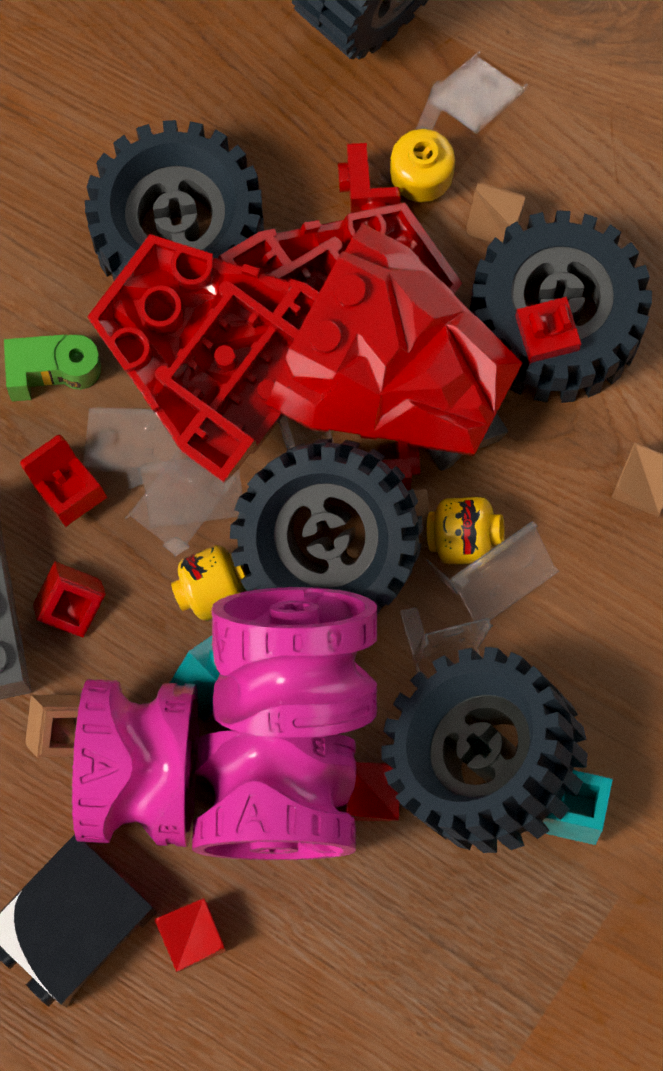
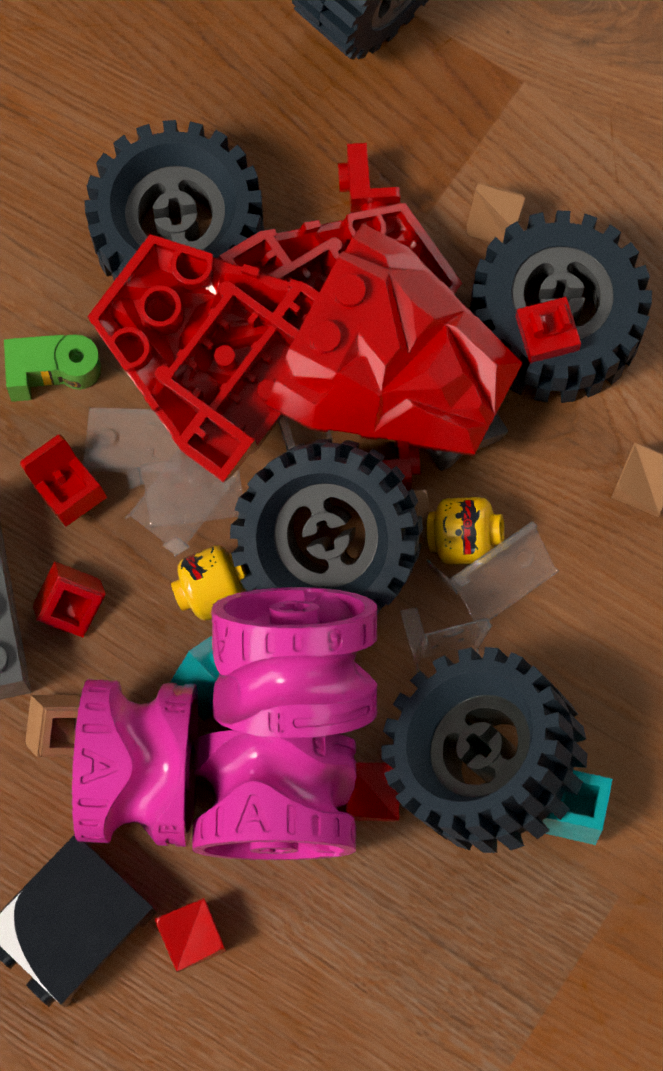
(422, 165): yellow head -> none
(471, 95): clear piece -> none

